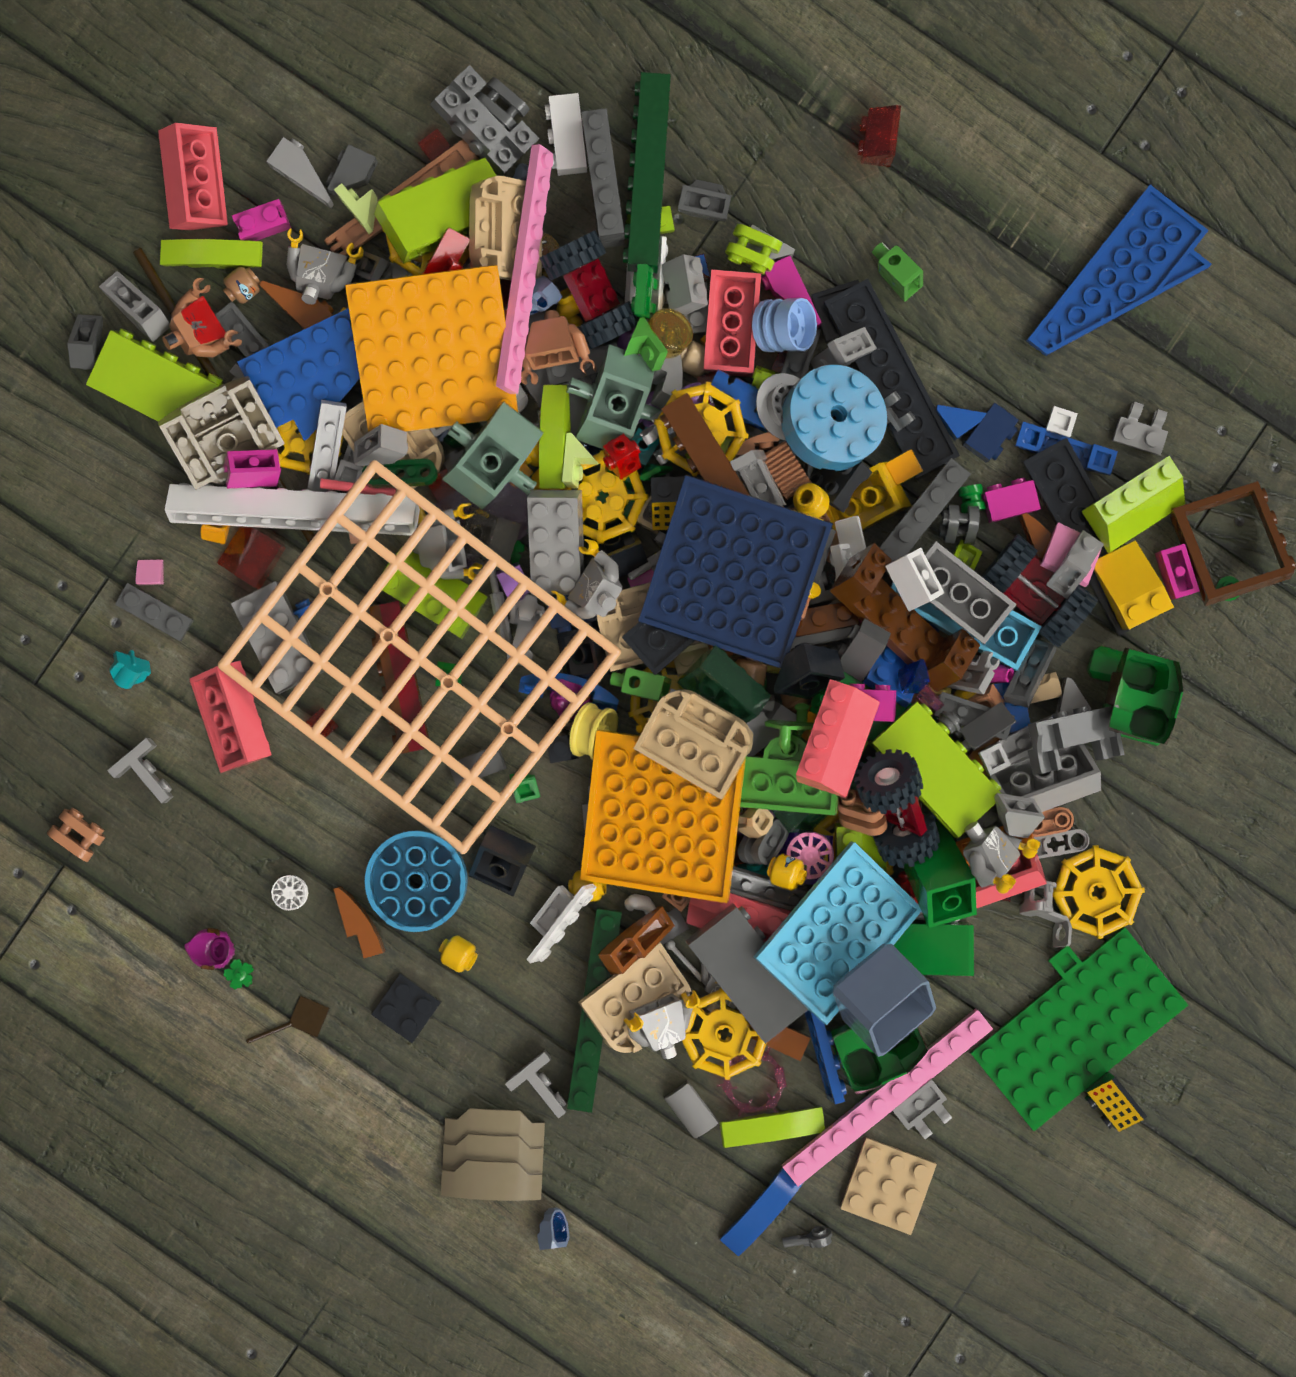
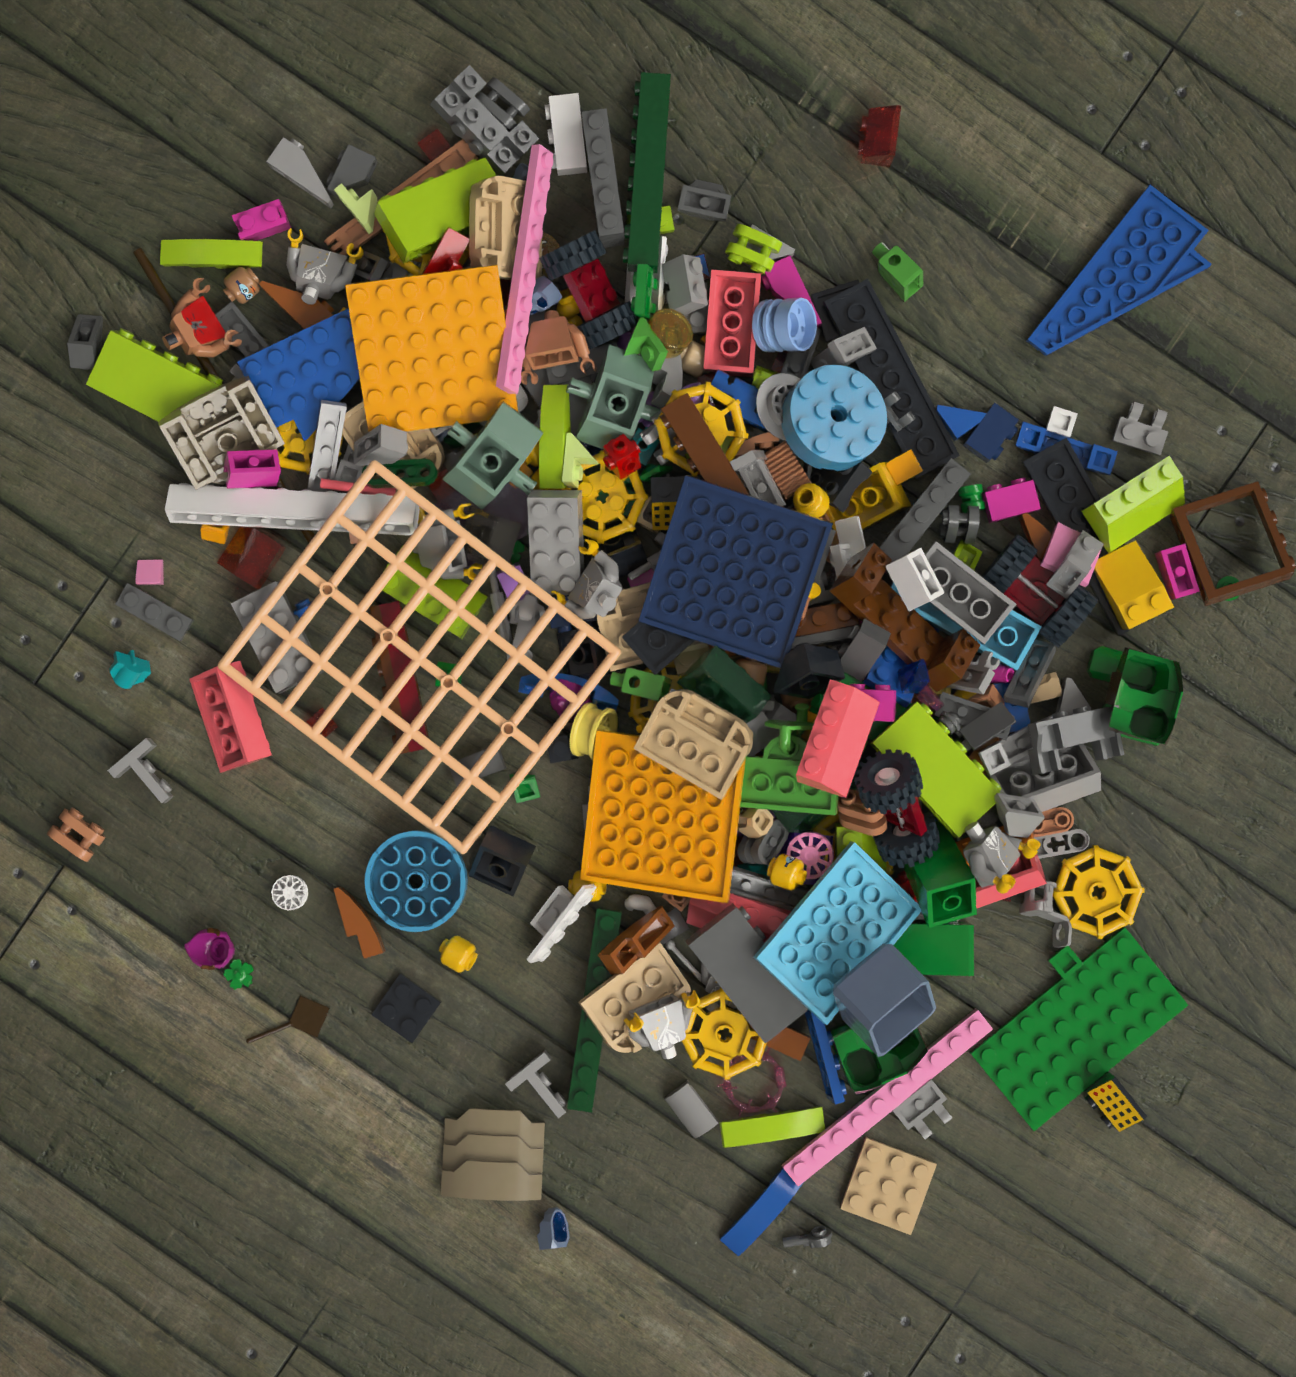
(135, 306): light grey slope -> none
(192, 177): coral slope -> none

